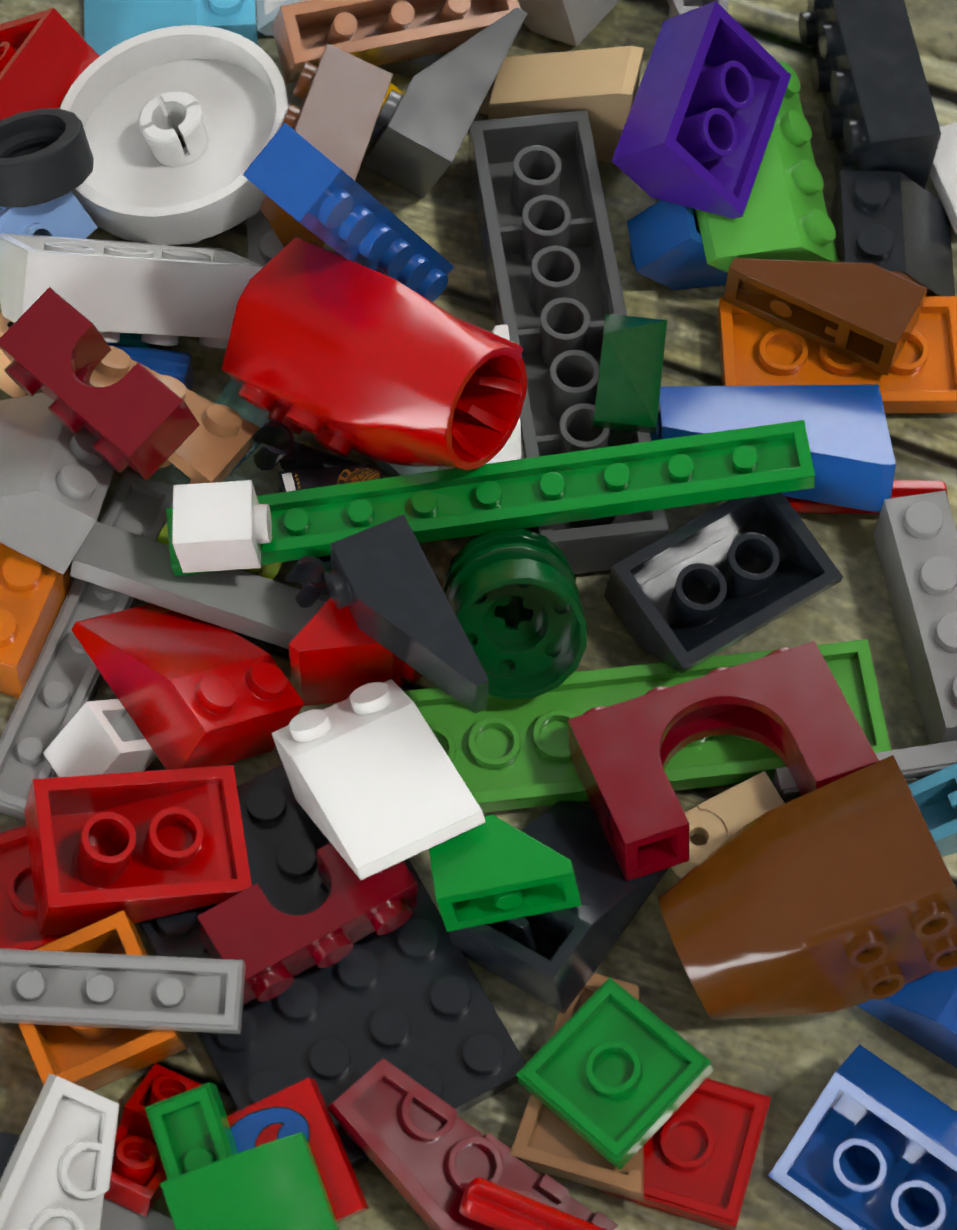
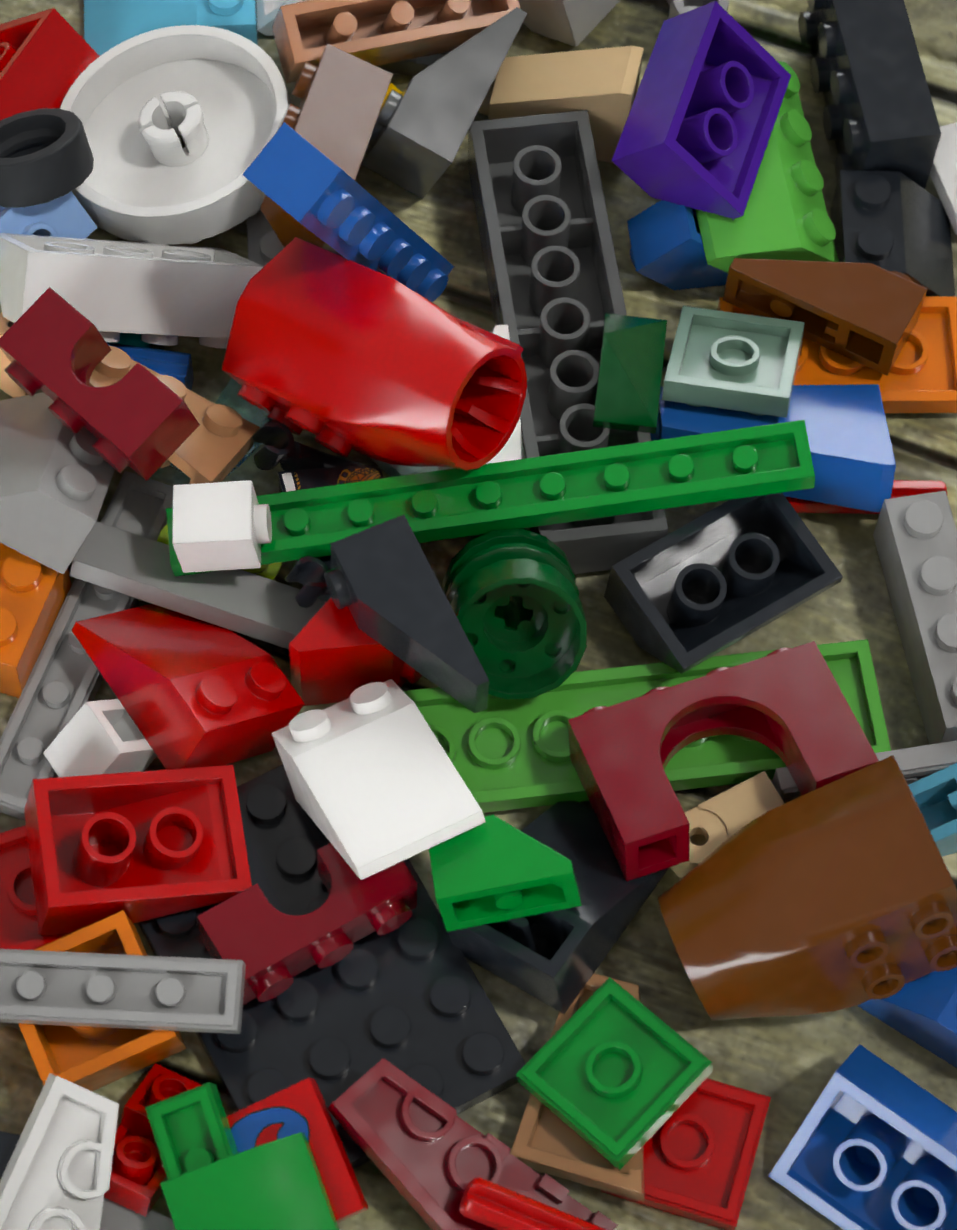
(733, 361): none -> sand green plate

